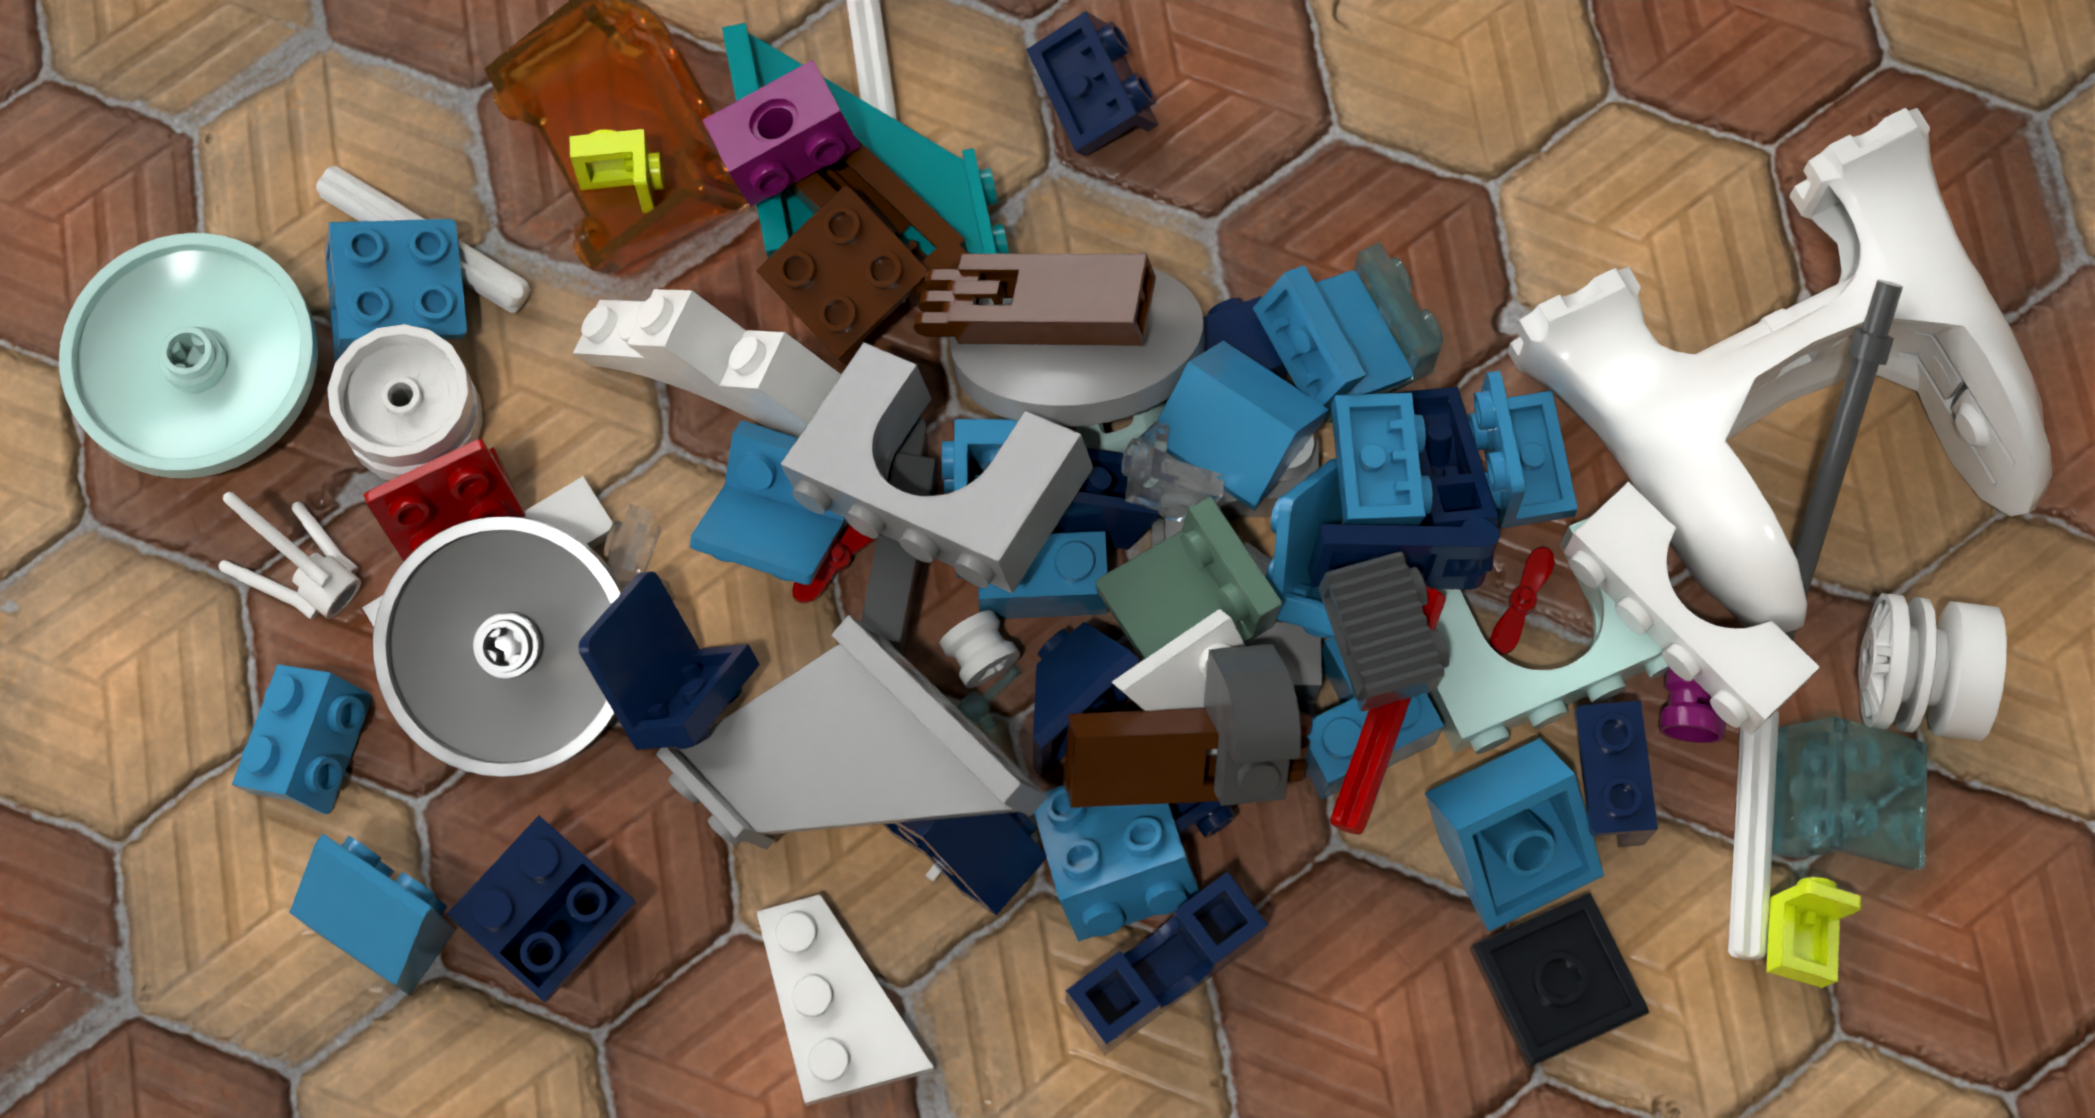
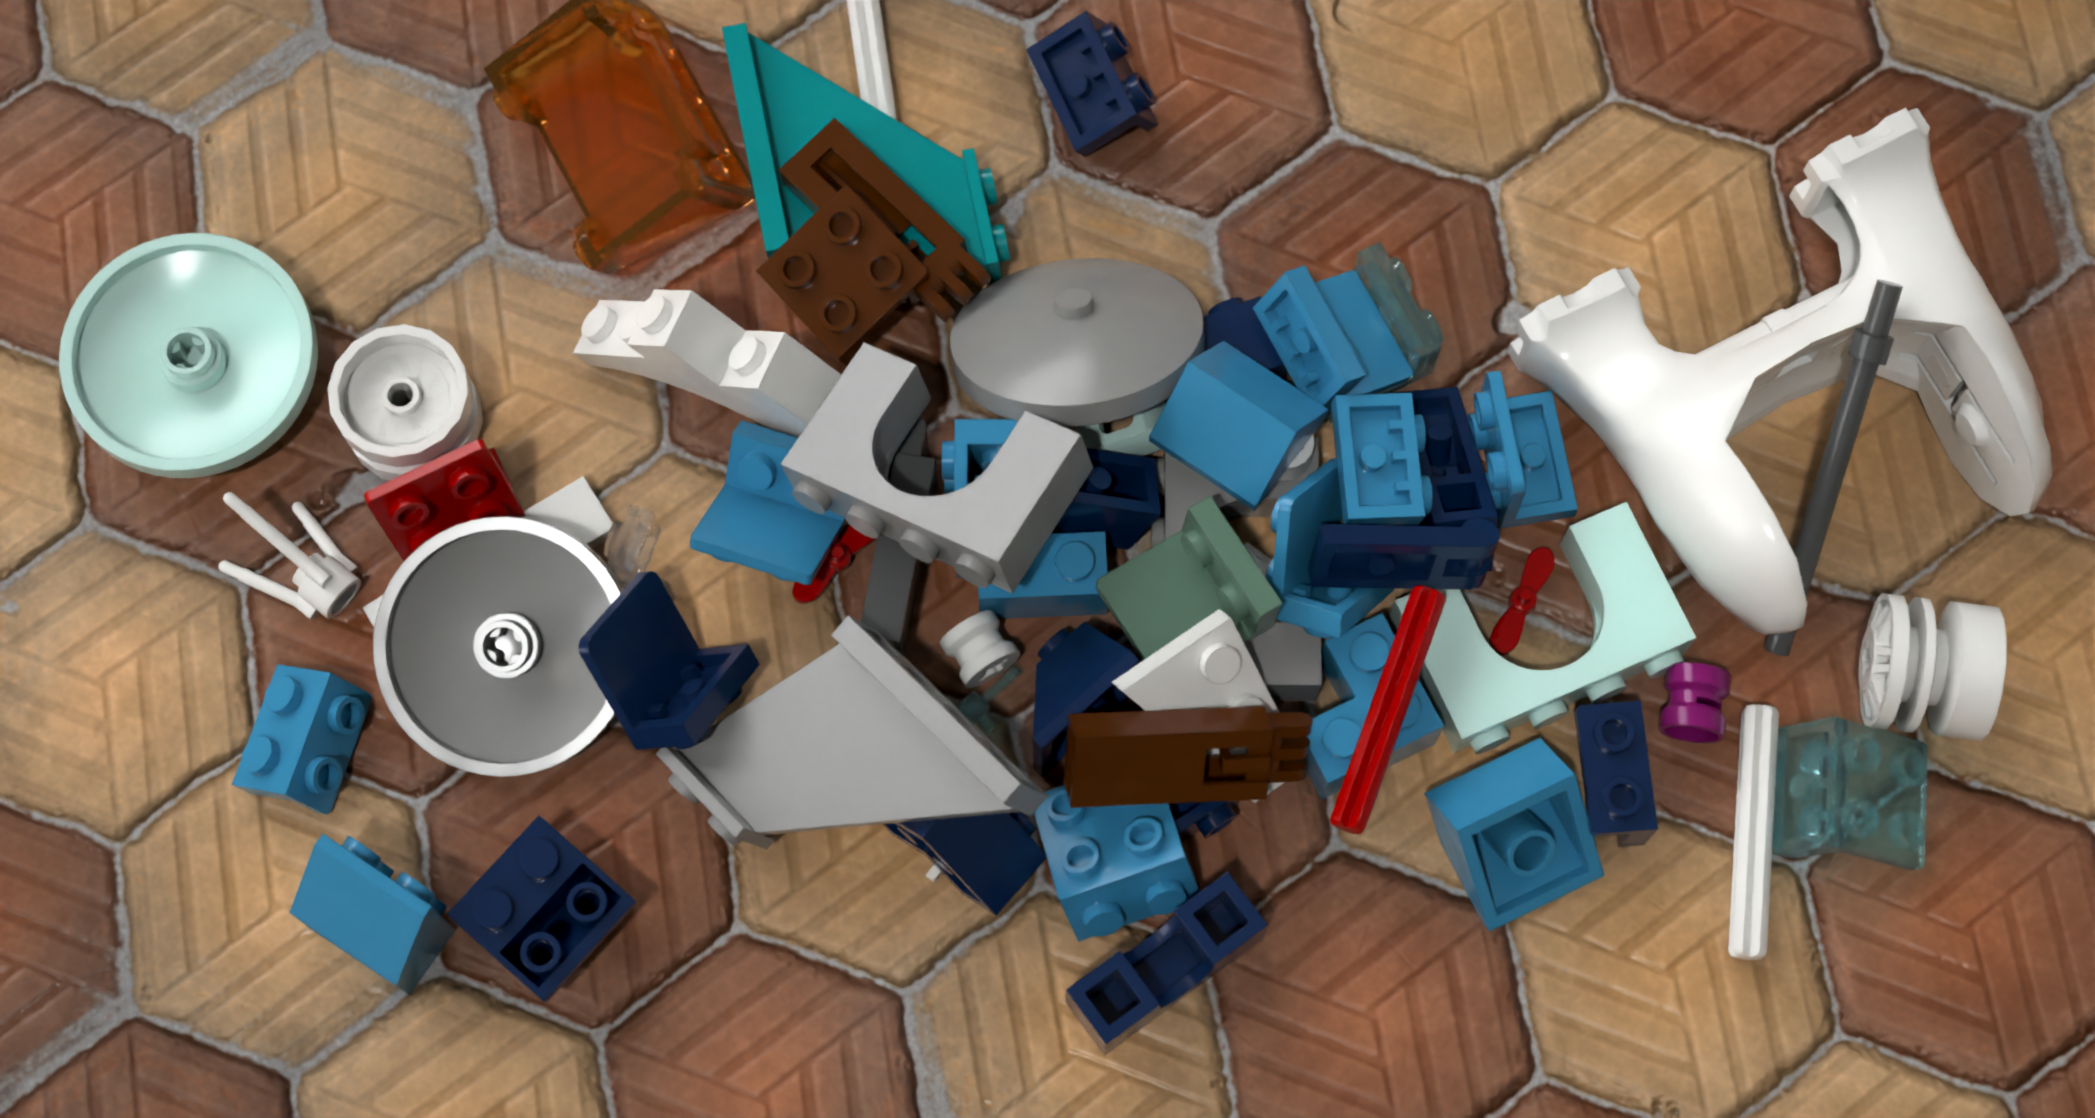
(393, 277): dark azure bracket -> none
(477, 270): white axle -> none
(618, 160): neon yellow bracket -> none
(781, 133): magenta brick -> none
(832, 1006): white wing -> none
(1053, 303): hinge -> none
(1165, 482): clear bracket -> none
(1256, 721): dark grey brick -> none
(1384, 630): dark grey brick -> none
(1559, 980): black tile -> none
(1742, 669): white arch -> none
(1806, 930): neon yellow bracket -> none

